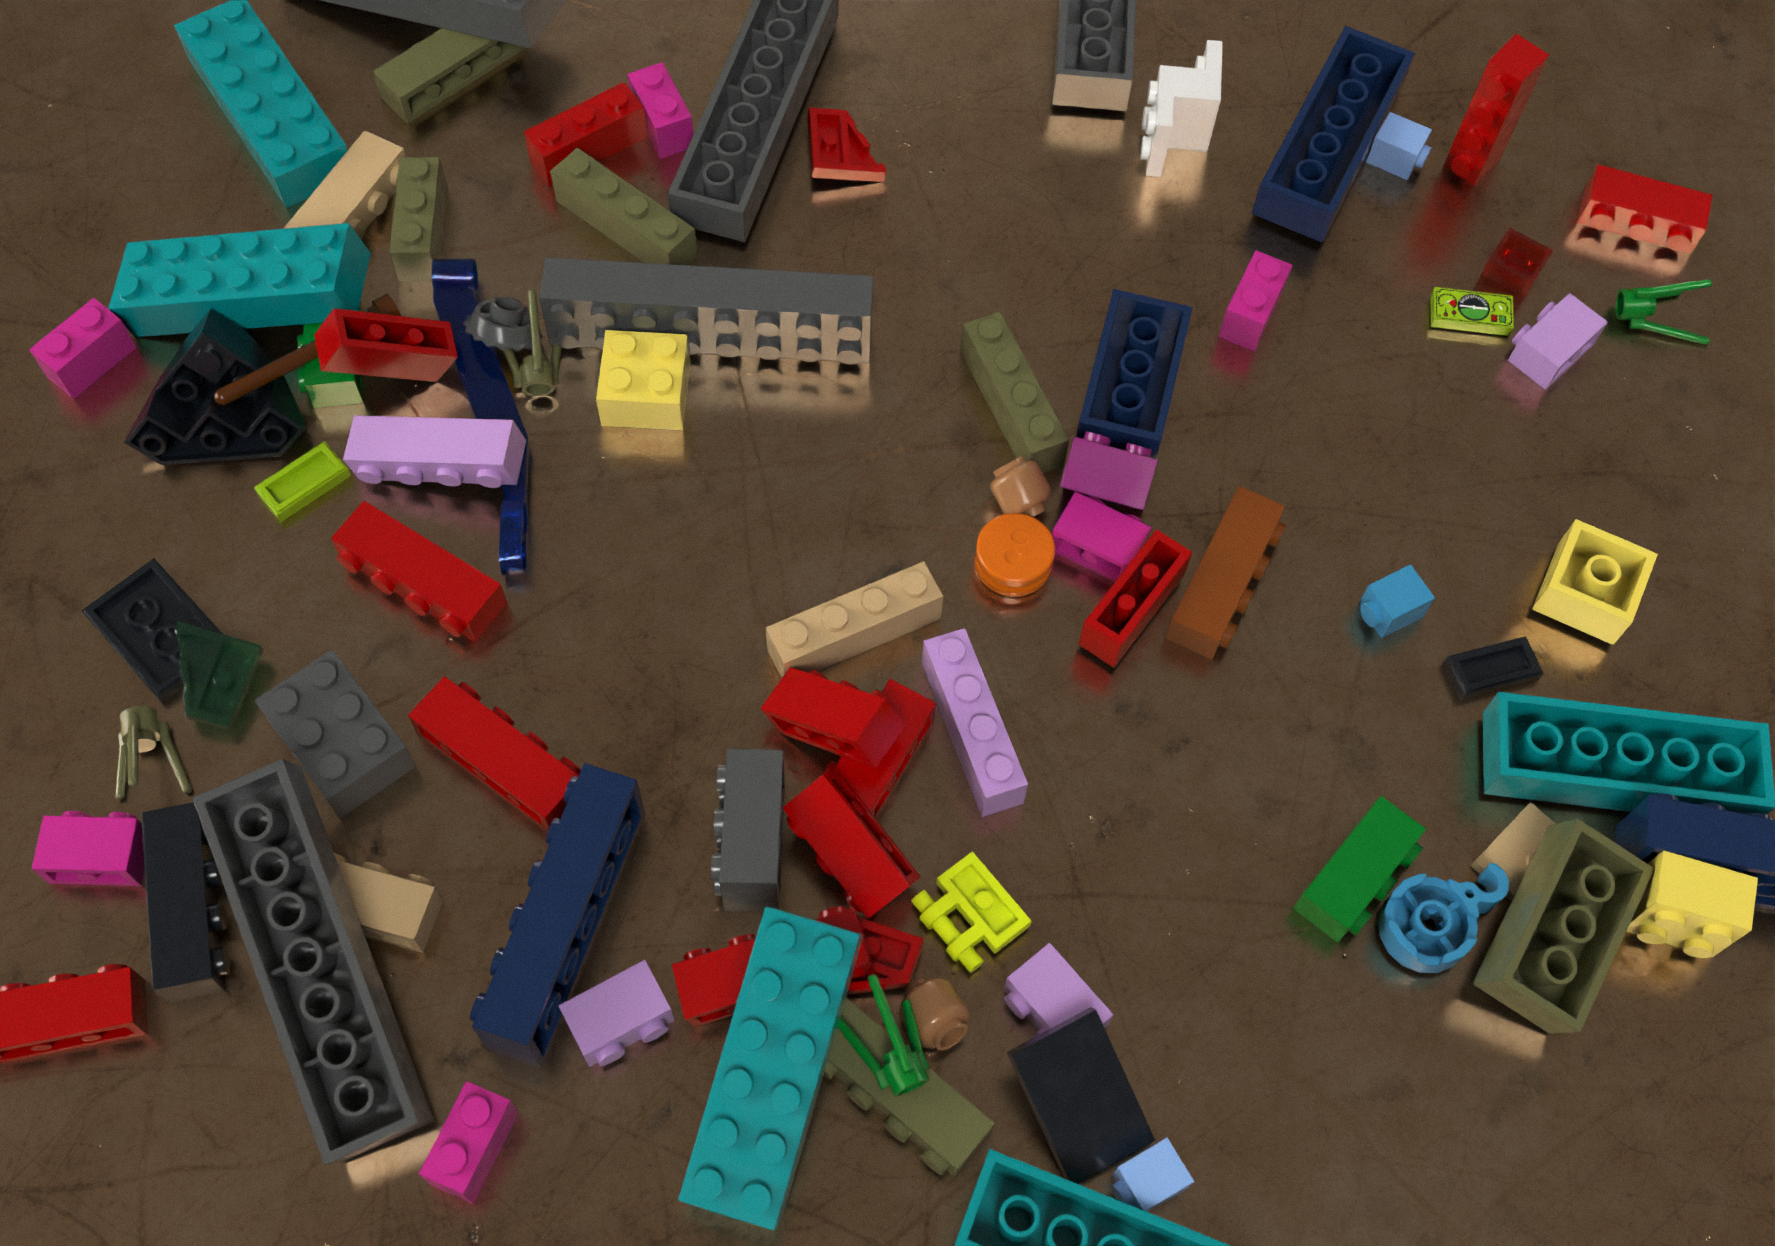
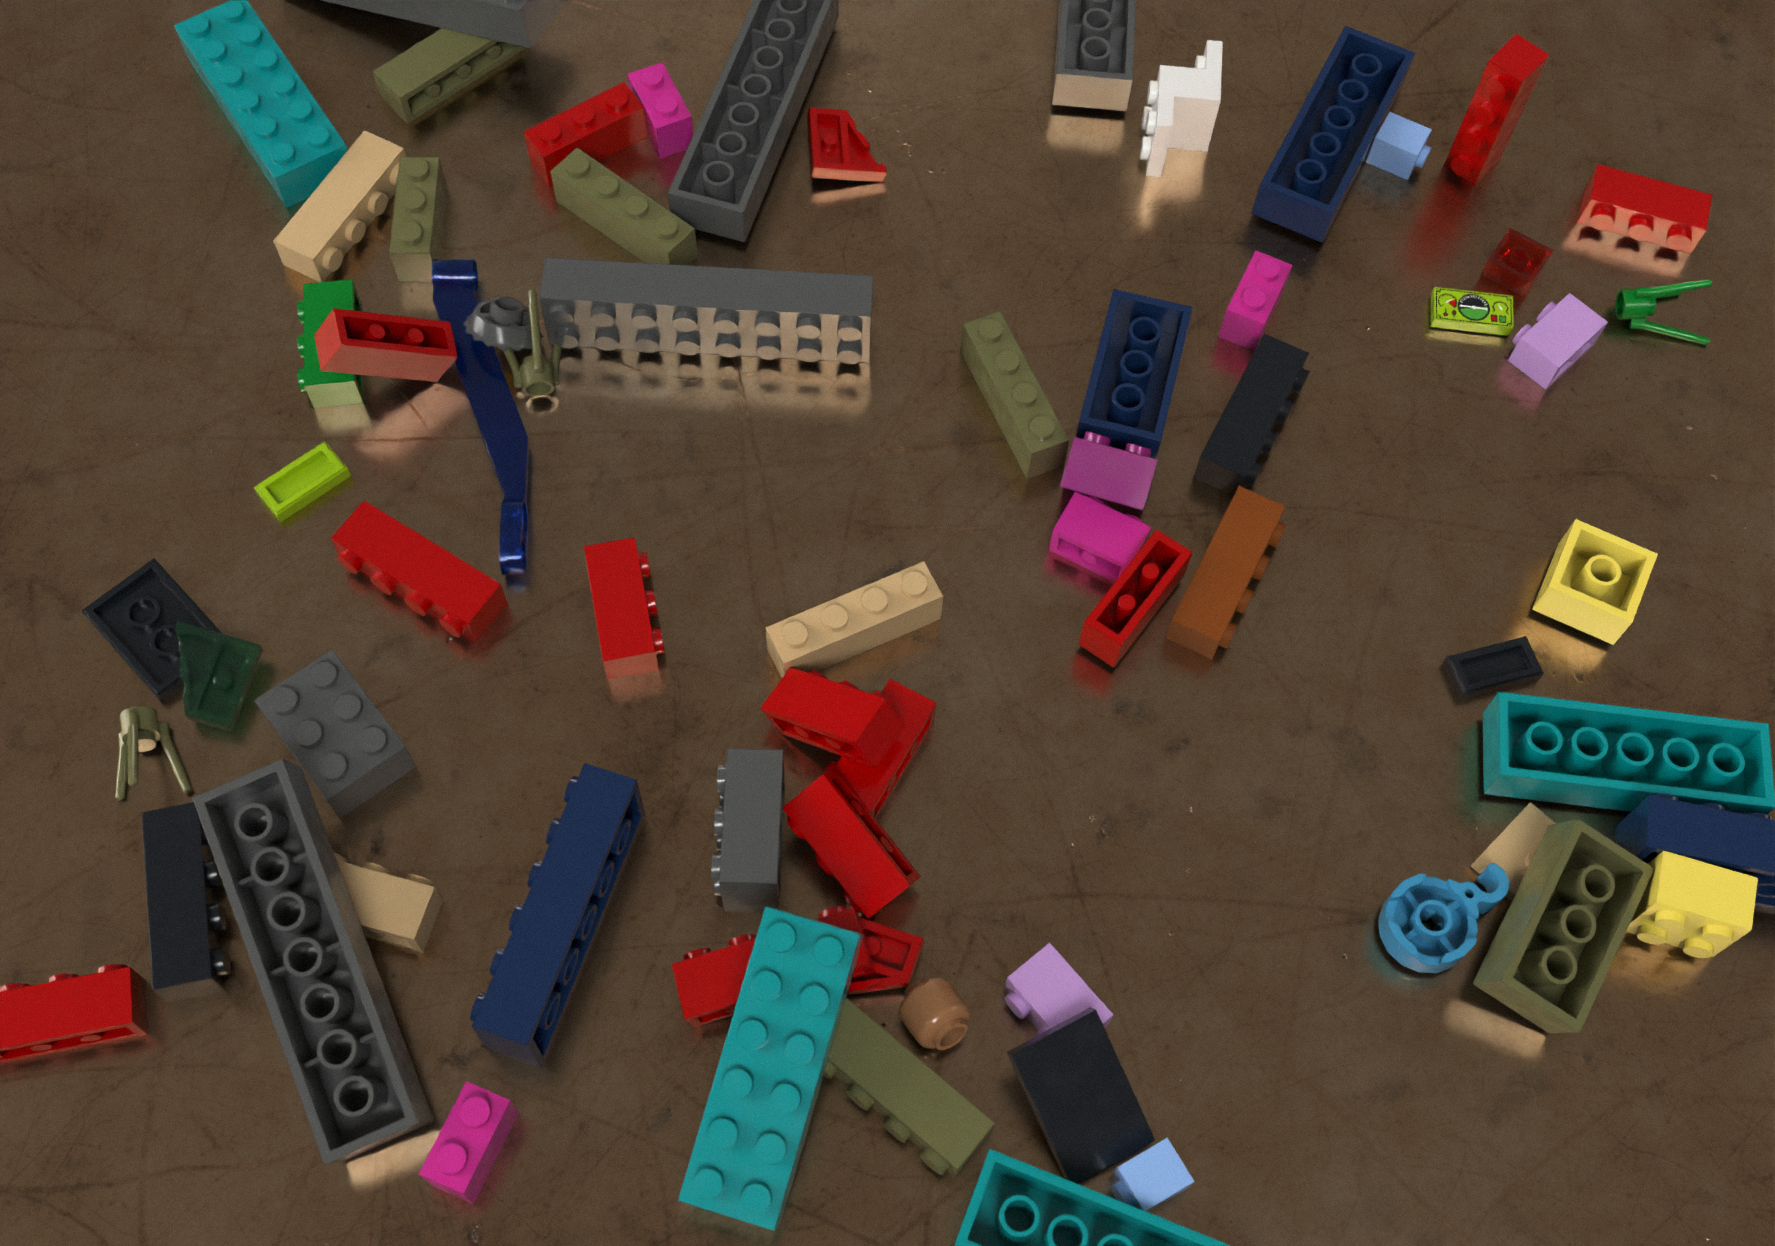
(83, 348): dark pink brick -> none
(90, 849): dark pink brick -> none
(186, 423): black brick -> none
(243, 276): teal brick -> none
(289, 362): reddish brown piece -> none
(435, 450): lavender brick -> none
(494, 750): red brick -> none
(617, 1014): lavender brick -> none
(623, 608): none -> red brick
(643, 380): light yellow brick -> none
(904, 1066): green plant -> none
(974, 722): lavender brick -> none
(981, 902): neon yellow plate -> none
(1014, 554): orange head -> none
(1021, 487): medium nougat head -> none
(1251, 416): none -> black brick
(1361, 870): green brick -> none
(1395, 601): dark azure brick -> none

